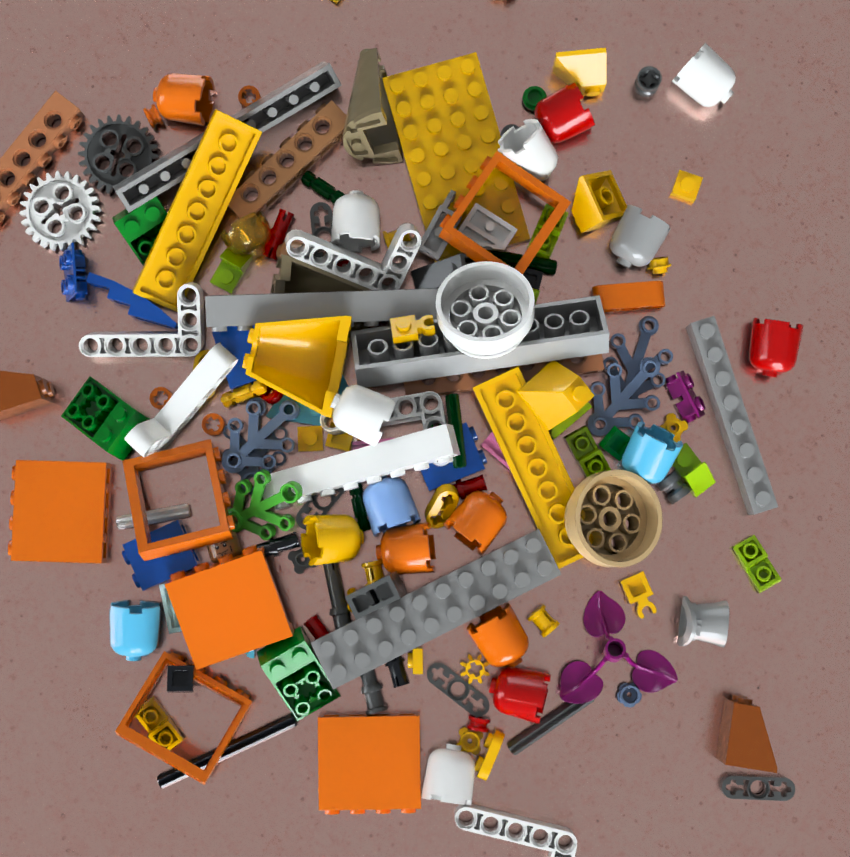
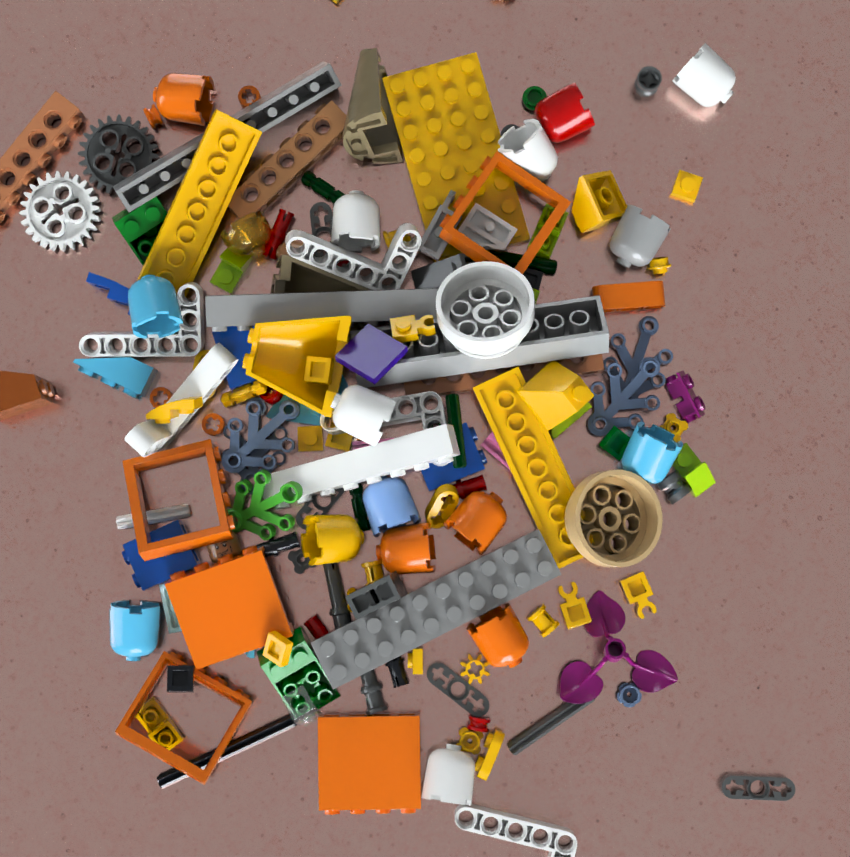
(60, 511): orange panel -> none
(69, 262): blue hinge -> none
(103, 417): green slope -> none
(124, 371): none -> medium azure slope
(154, 307): none -> medium azure cylinder
(172, 410): none -> yellow slope
(277, 648): none -> yellow plate
(307, 714): none -> clear bracket
(318, 370): none -> yellow plate
(371, 353): none -> tile
(520, 692): red cylinder -> none
(575, 610): none -> yellow plate
(584, 68): yellow slope -> none
(586, 451): lime slope -> none
(703, 622): light grey hat -> none
(731, 416): light grey brick -> none
(744, 737): dark orange slope -> none
(756, 564): lime slope -> none
(774, 346): red cylinder -> none

